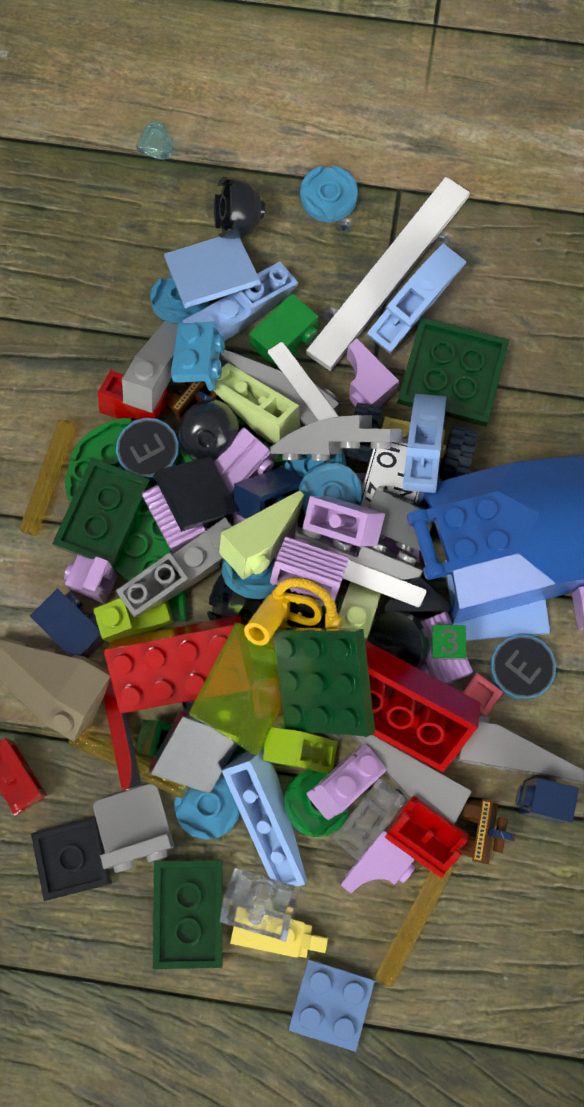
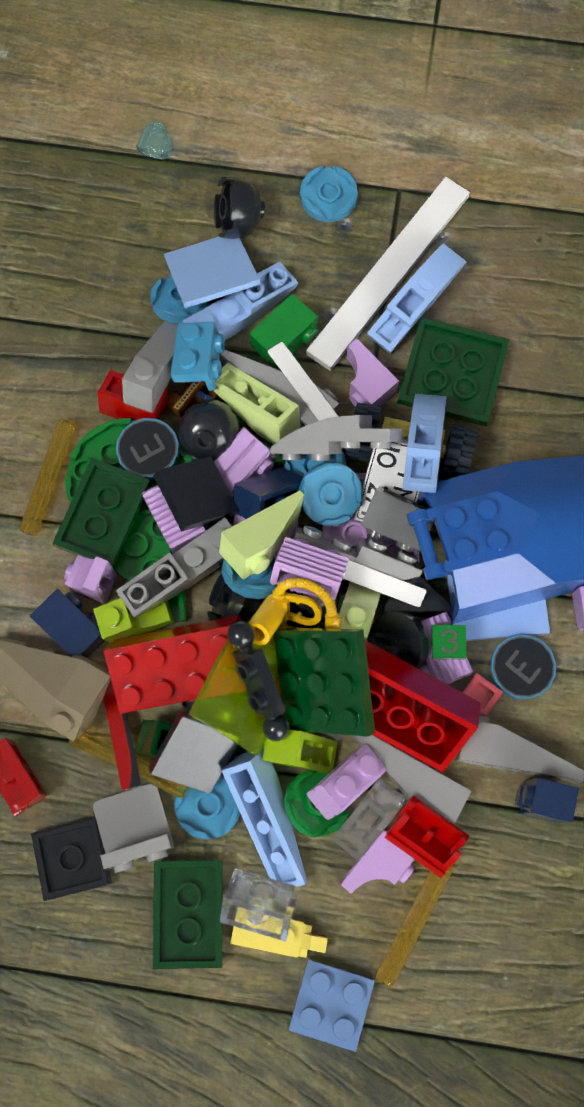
(258, 680): none -> black plate
(343, 521): lavender brick -> none
(485, 816): reddish brown hips -> none

